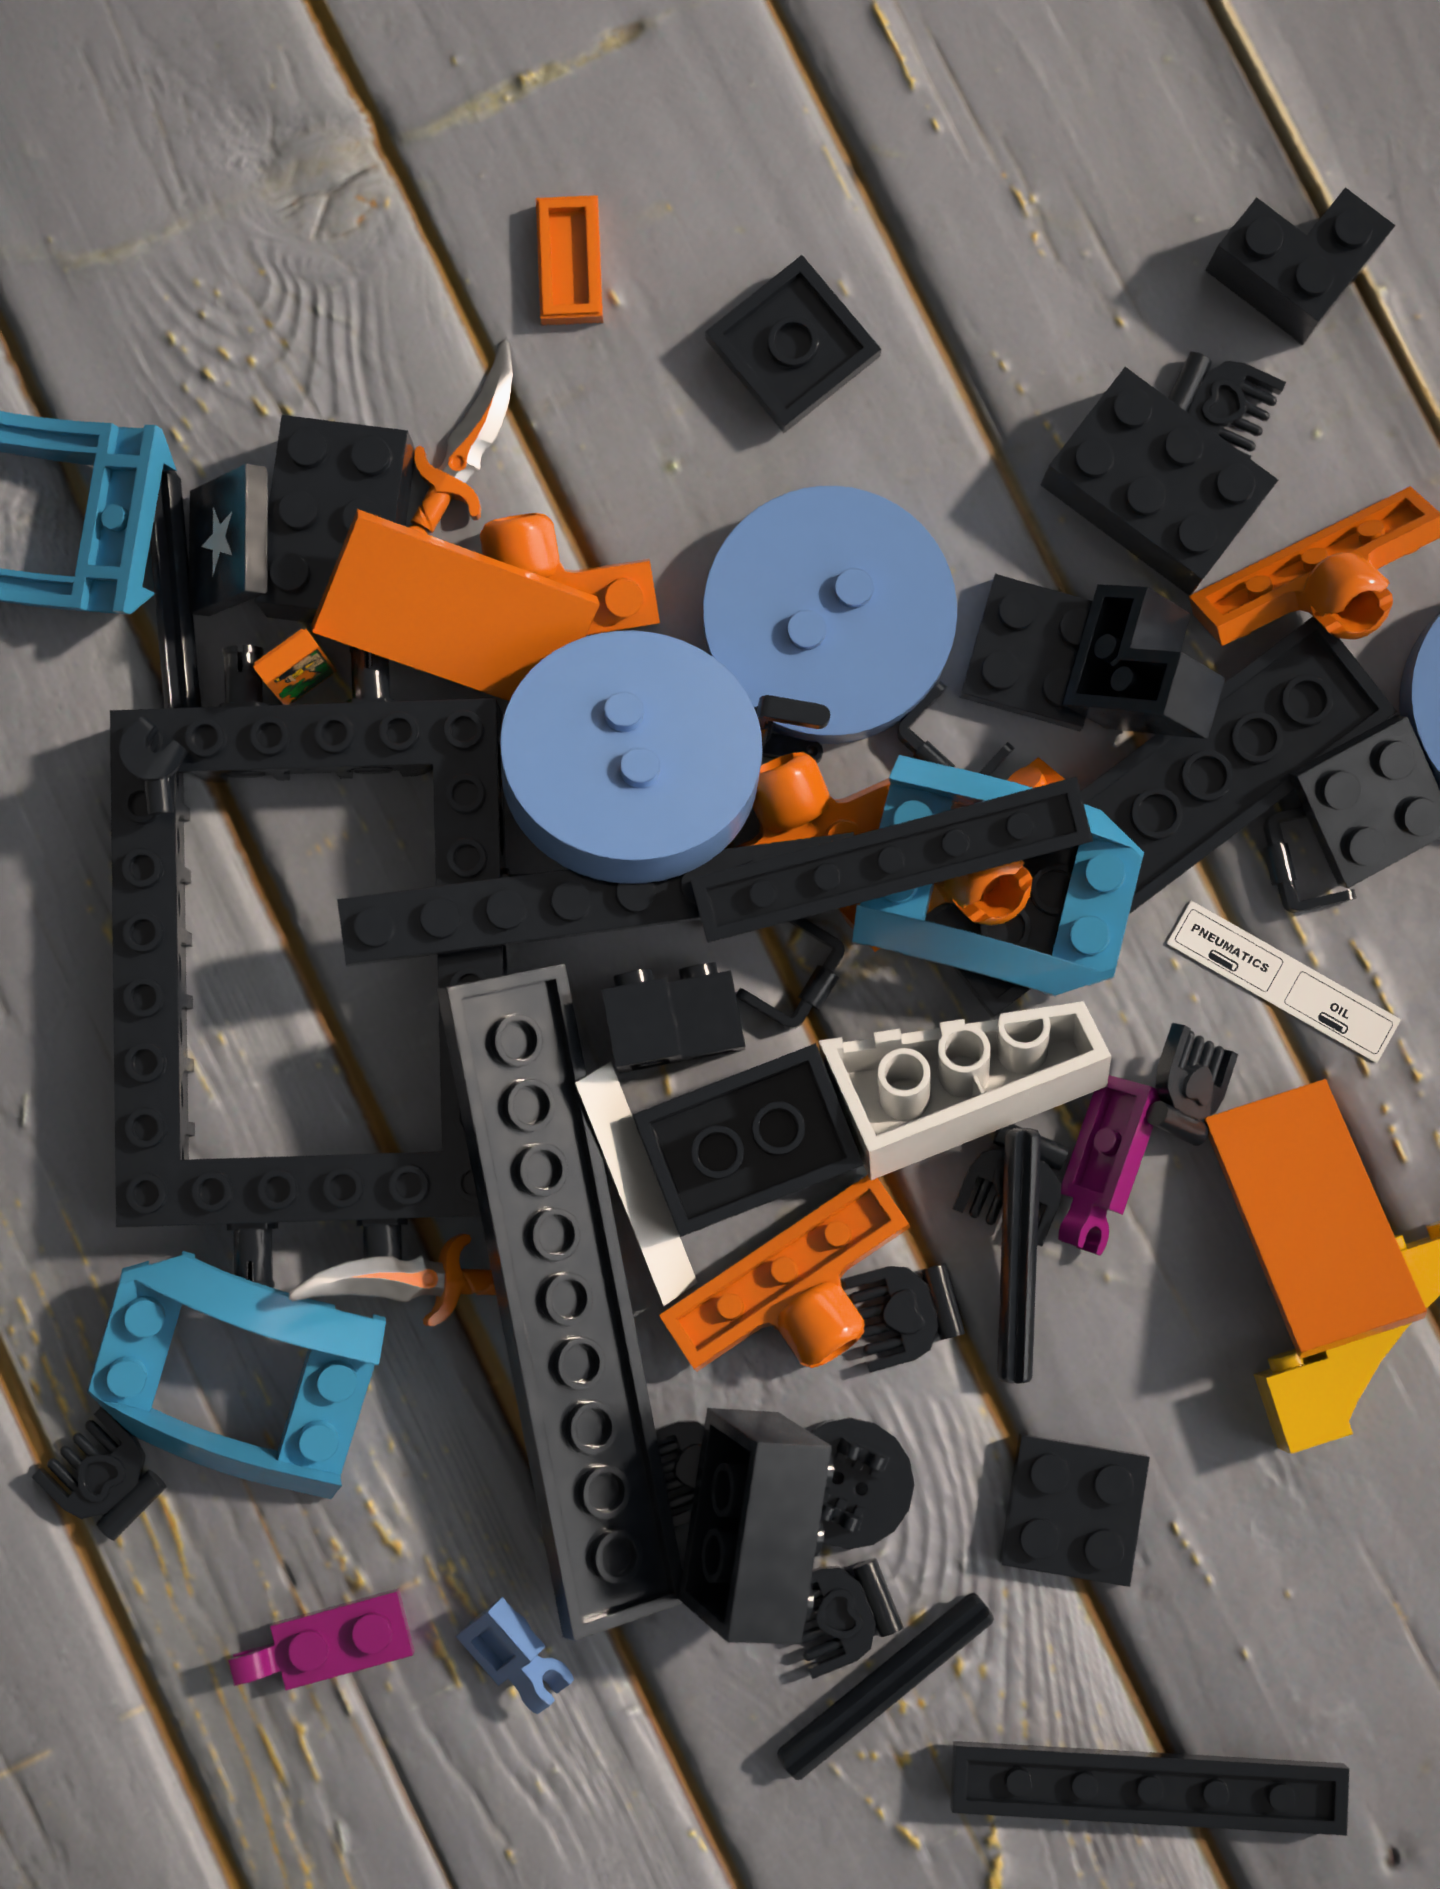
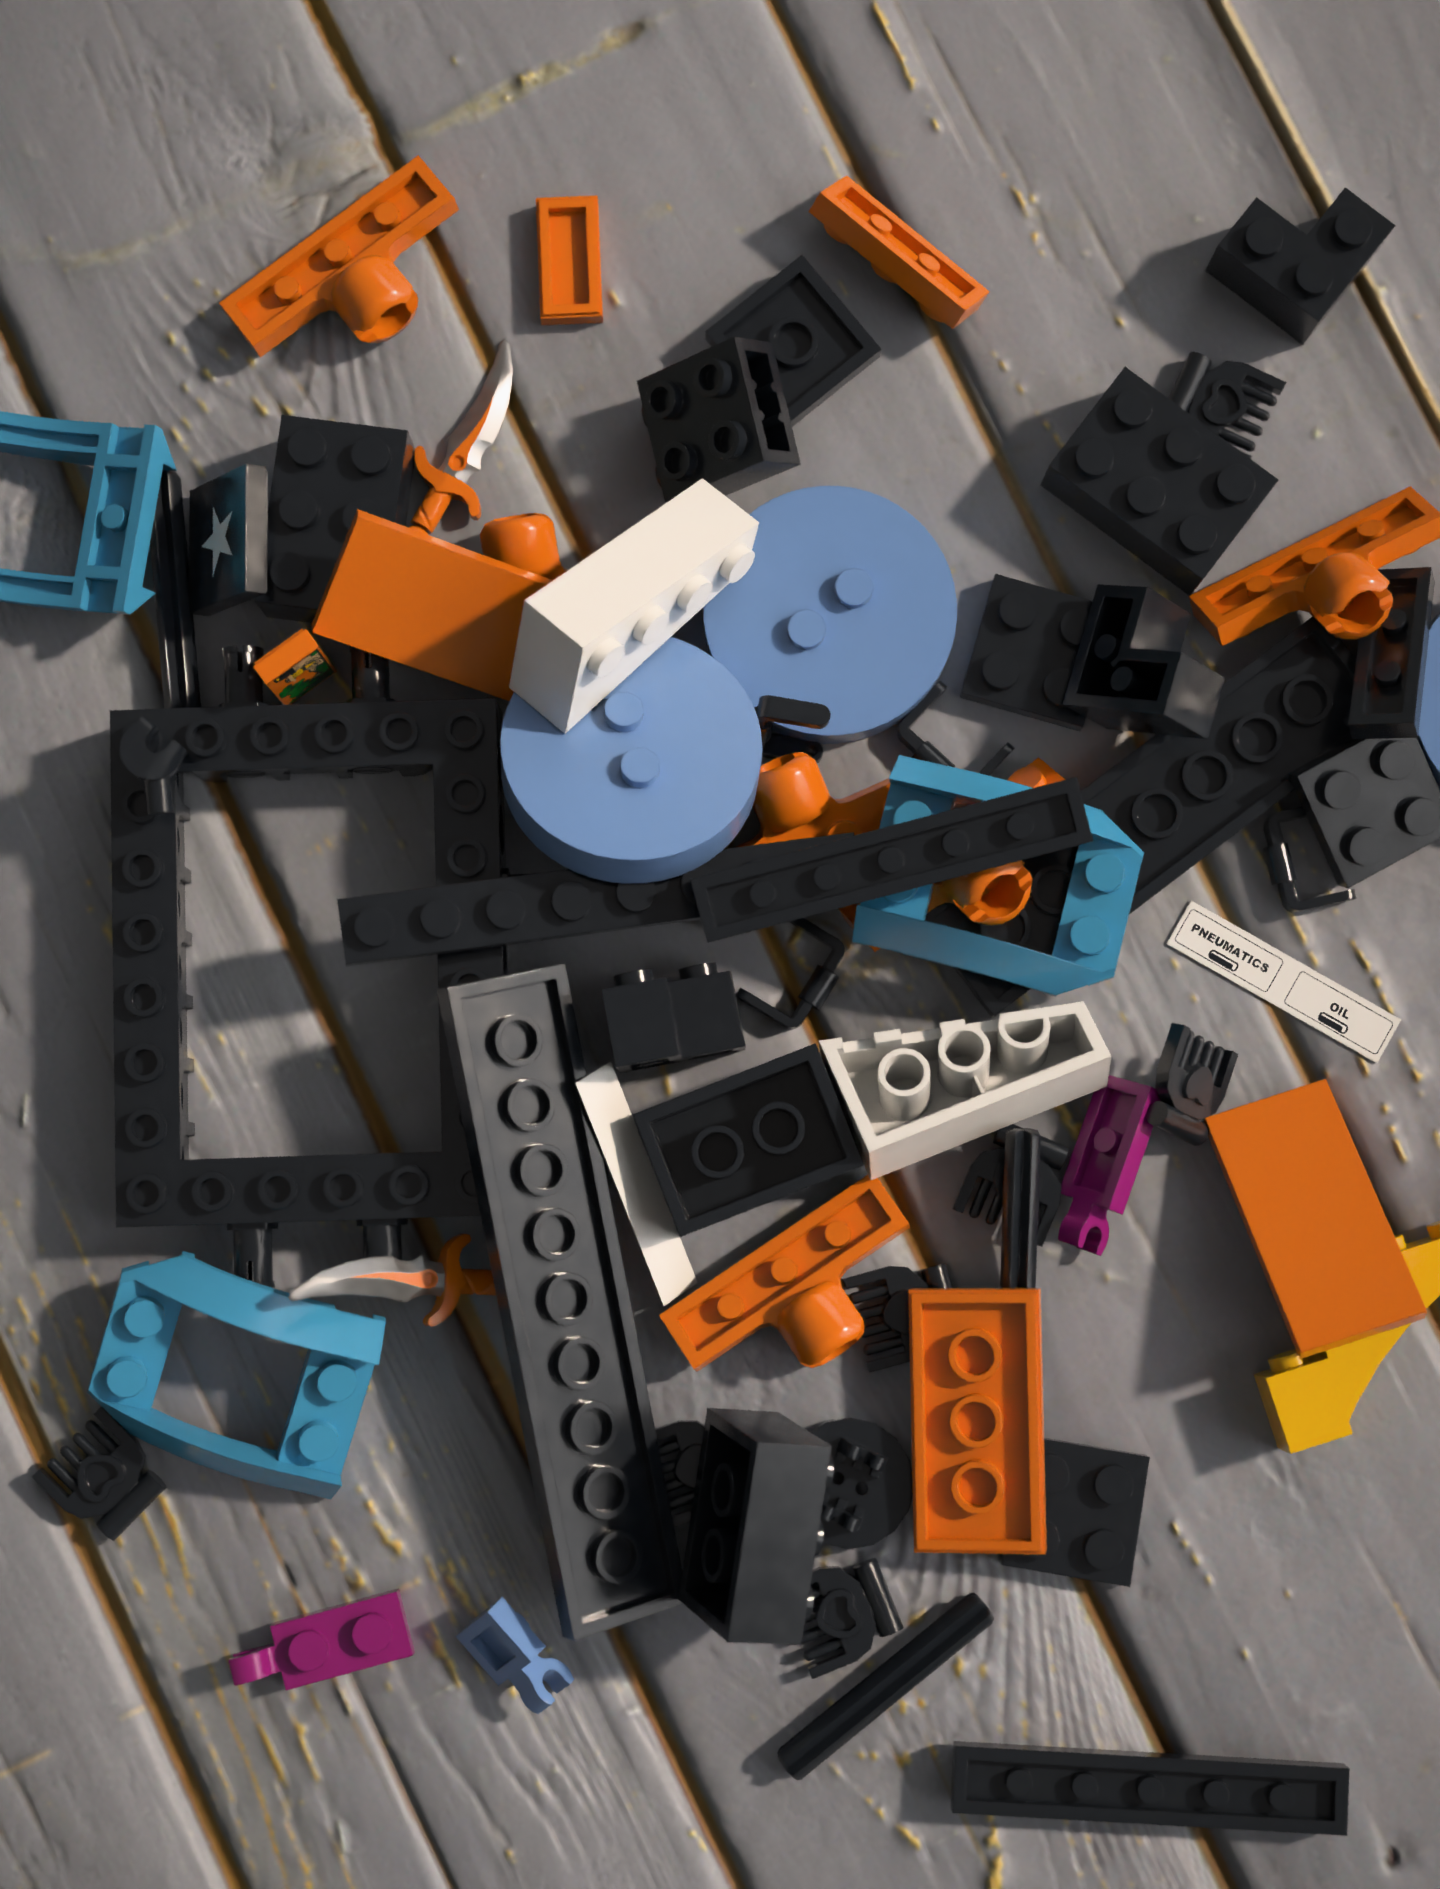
(347, 266): none -> orange plate
(627, 601): none -> white wedge
(719, 418): none -> black brick
(898, 252): none -> orange plate
(977, 1420): none -> orange tile
(1393, 661): none -> black plate

